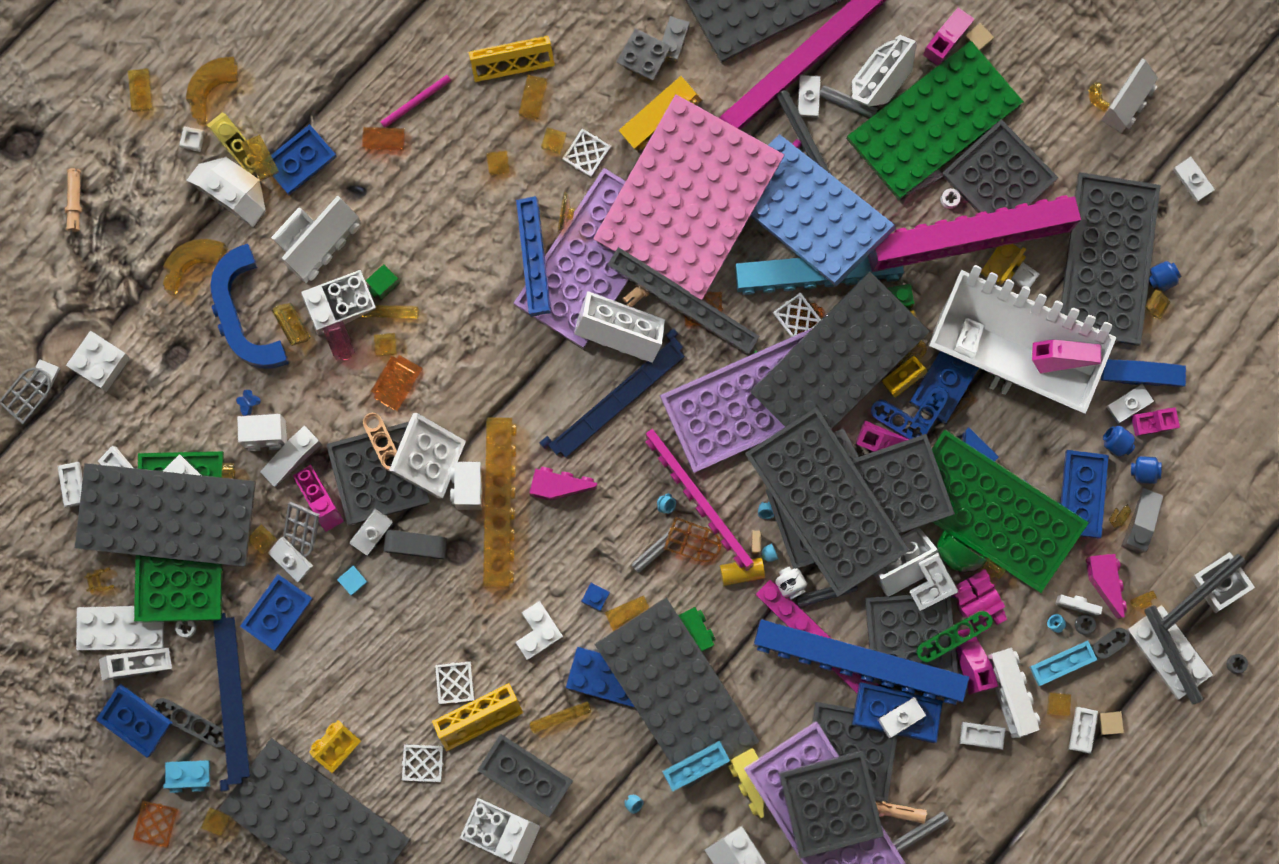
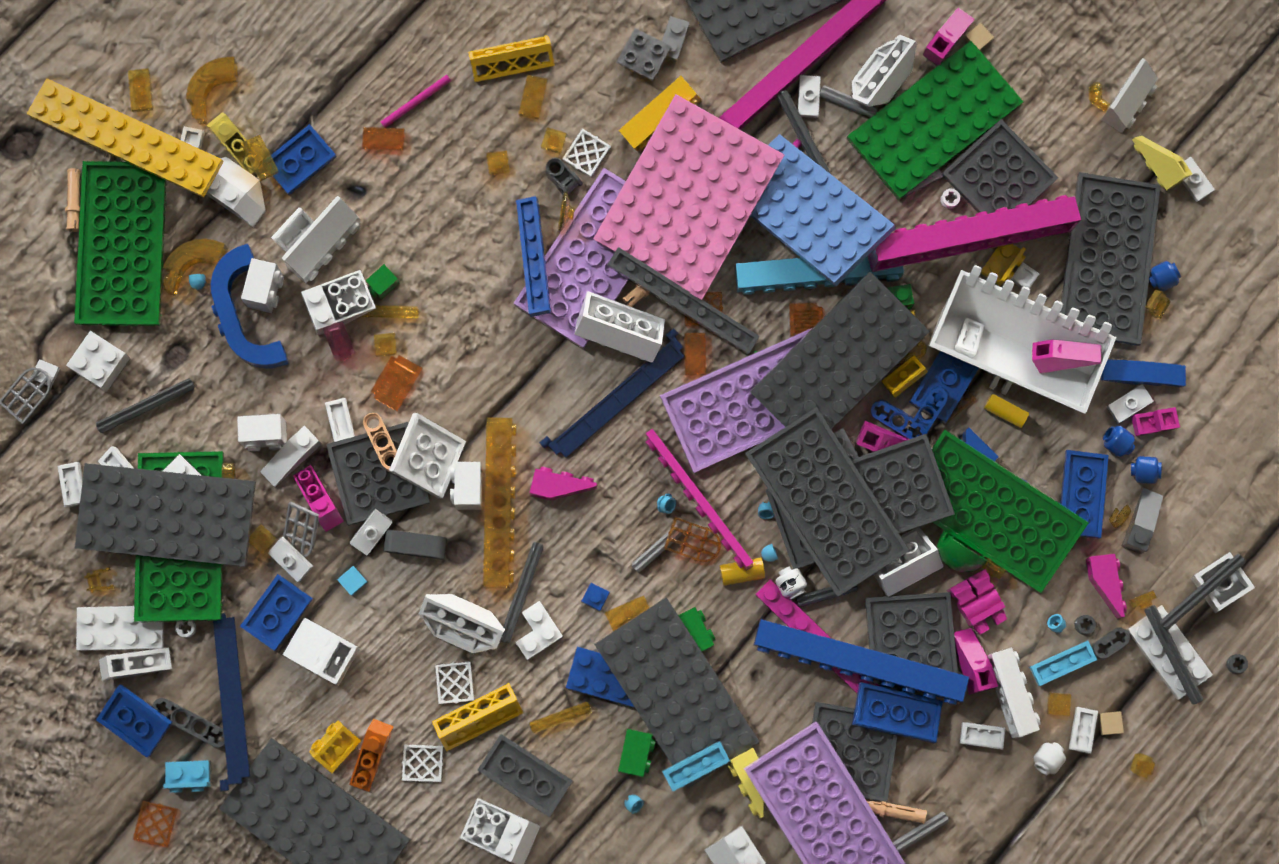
(120, 245): none -> green plate
(125, 138): none -> yellow plate
(145, 405): none -> dark grey axle
(197, 281): none -> medium azure hinge
(215, 821): clear yellow plate -> none
(247, 401): blue piece -> none
(262, 286): none -> white brick
(291, 324): clear yellow plate -> none
(321, 651): none -> white slope
(339, 419): none -> white tile
(371, 754): none -> orange slope
(461, 622): none -> white wedge
(521, 591): none -> dark grey axle
(565, 179): none -> dark grey piece
(635, 753): none -> green brick
(695, 353): none -> clear orange tile
(755, 542): tan tile -> none
(788, 304): white window -> none
(831, 804): dark grey plate -> none
(901, 717): white plate -> none
(938, 585): white plate -> none
(952, 632): green beam -> none
(1006, 410): none -> yellow brick
(1049, 758): none -> white head
(1078, 604): white plate -> none
(1142, 765): none -> clear yellow piece
(1166, 165): none -> light yellow slope

